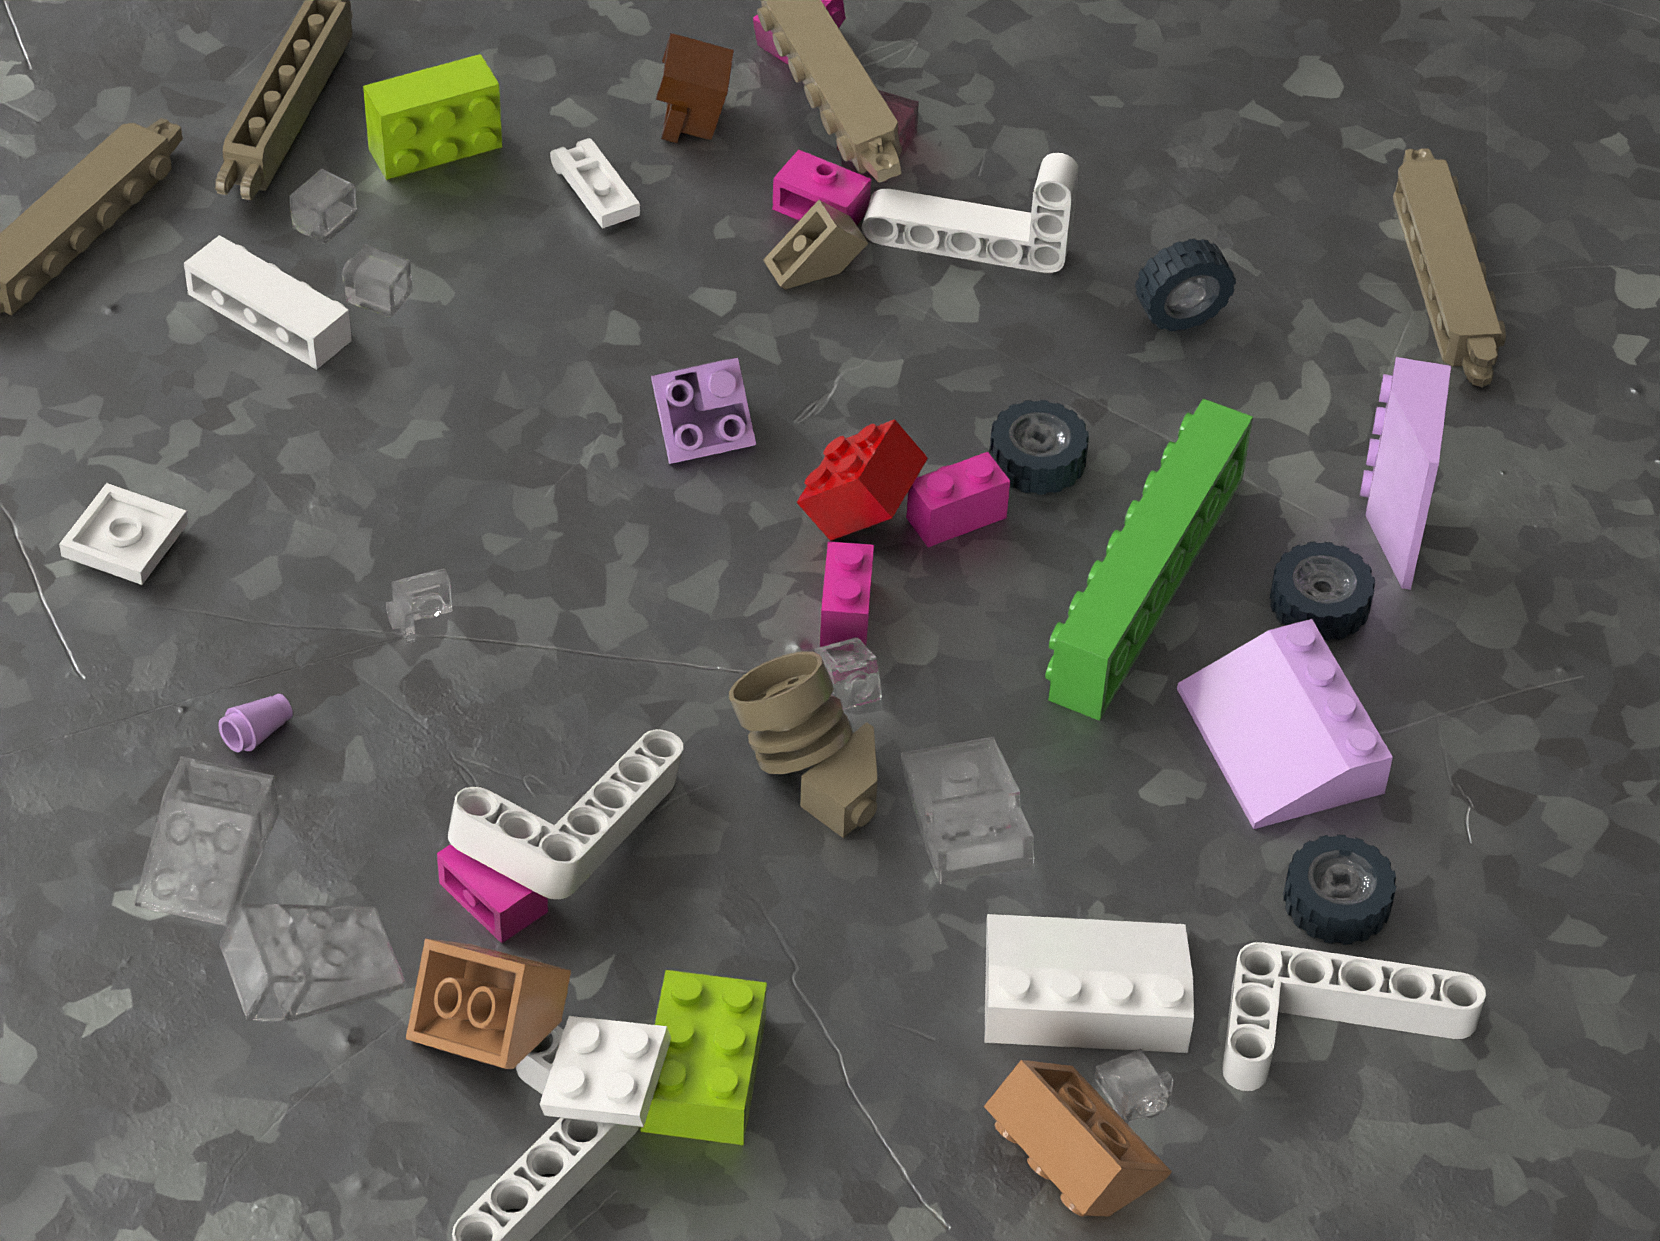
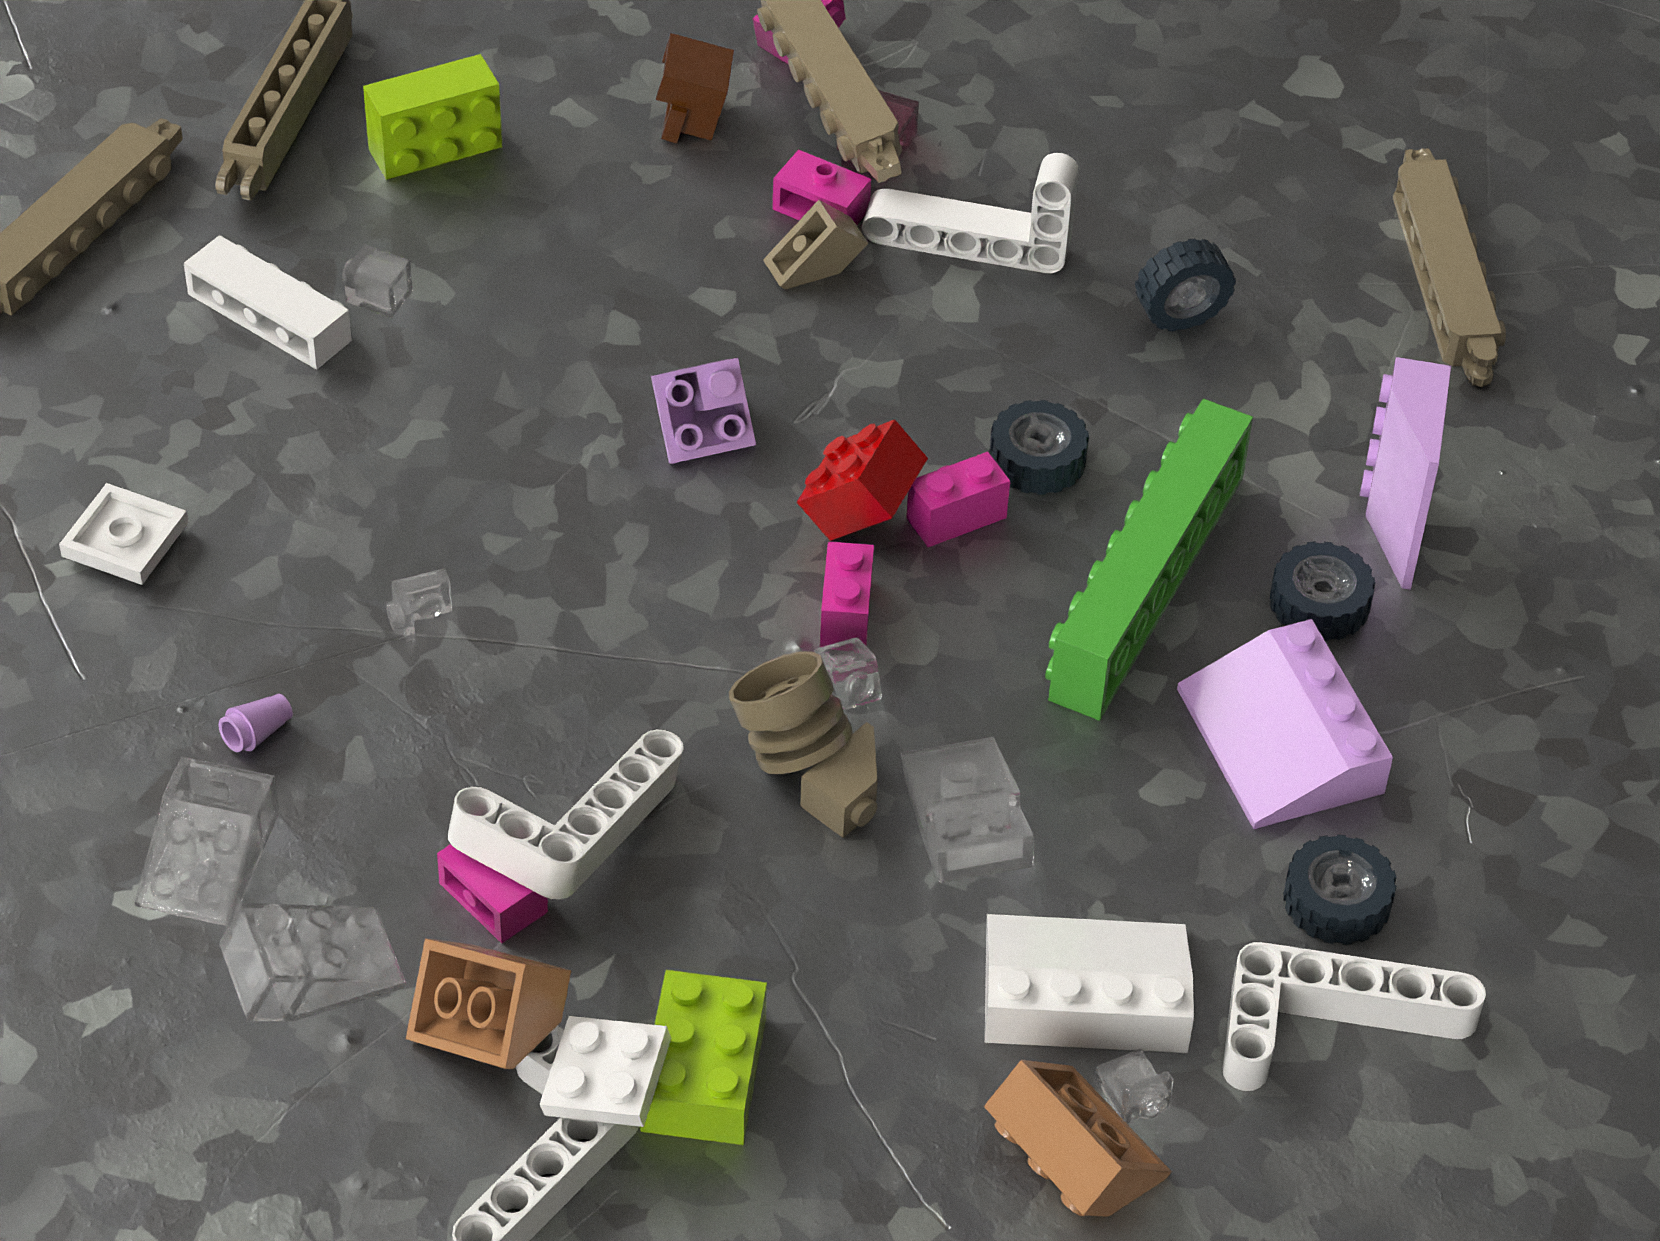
(323, 206): clear brick -> none
(596, 183): white plate -> none

